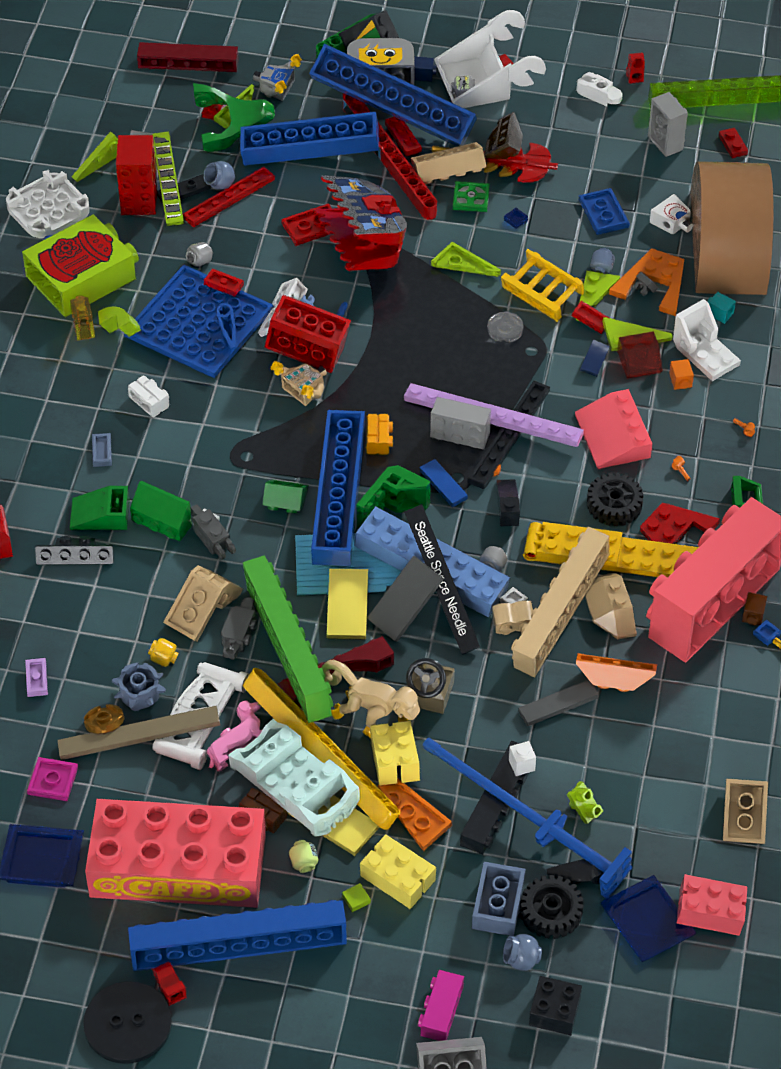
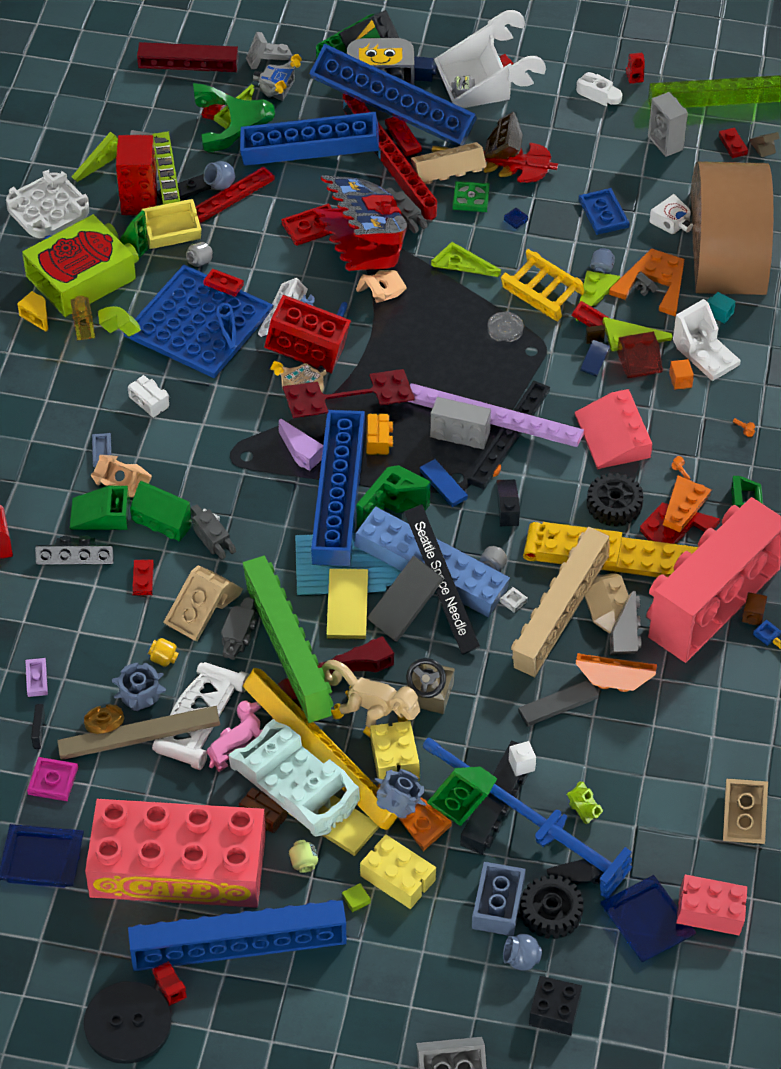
(34, 310): none -> yellow slope
(38, 726): none -> black tile
(109, 466): none -> light nougat piece
(137, 234): none -> green slope
(143, 577): none -> red plate
(172, 224): none -> light yellow piece
(262, 50): none -> light grey bracket
(284, 495): green slope -> none
(303, 448): none -> lavender slope
(308, 399): none -> dark red hinge
(390, 278): none -> light nougat piece
(399, 793): none -> sand blue brick
(409, 211): none -> dark grey hinge
(441, 1005): dark pink brick -> none
(462, 793): none -> green slope
(512, 616): tan brick -> none
(595, 333): none -> dark brown tile
(624, 633): none -> light grey slope
(684, 503): none -> orange wing
(765, 144): none -> dark tan slope

